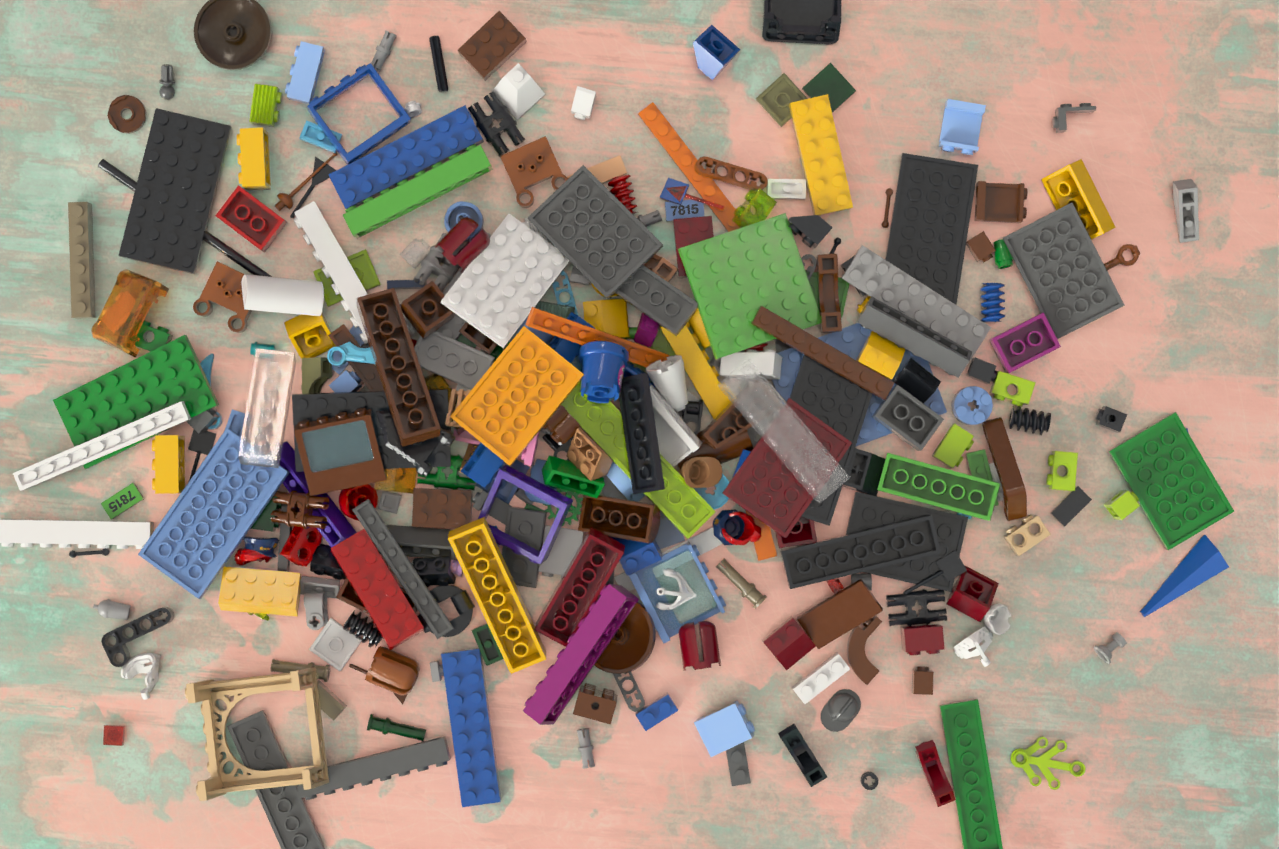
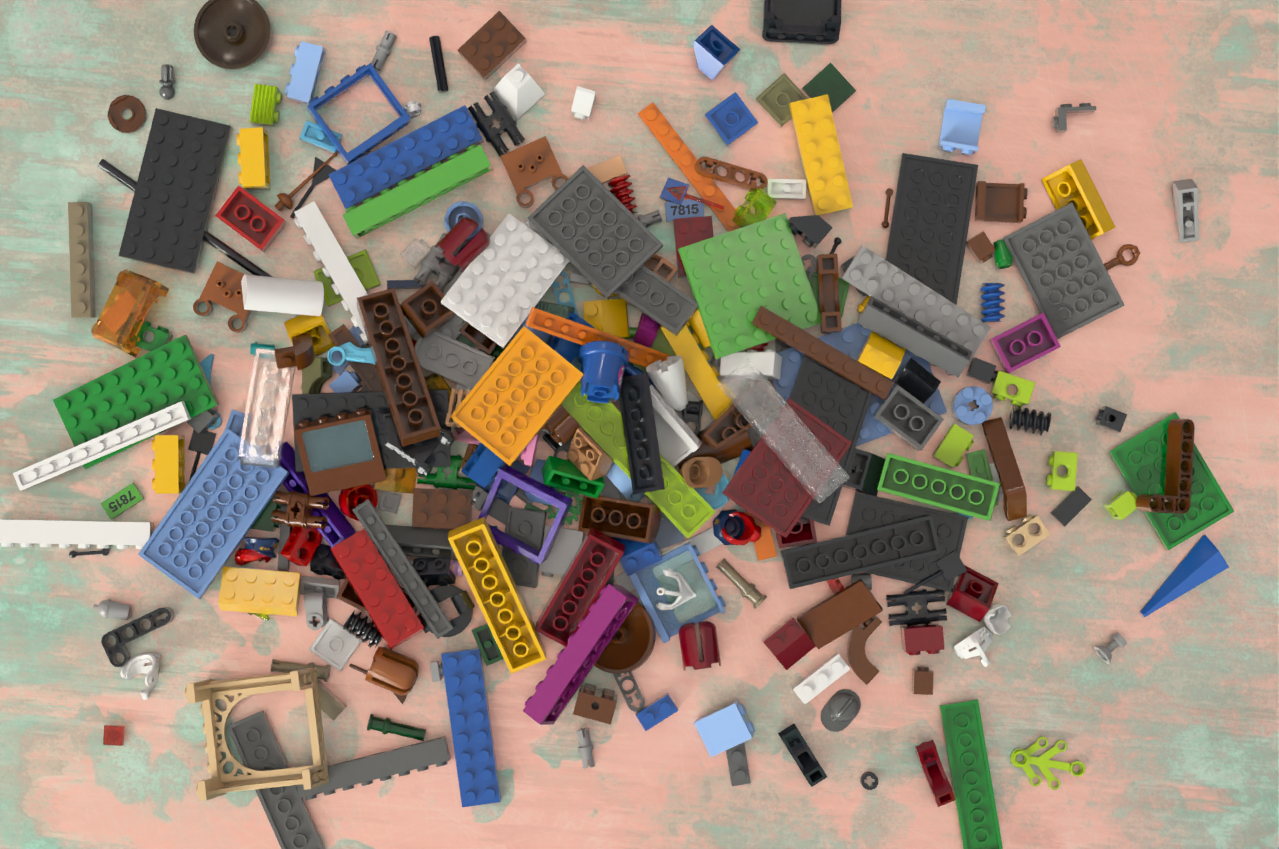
(298, 355): none -> reddish brown brick
(731, 118): none -> blue plate
(1178, 472): none -> reddish brown beam

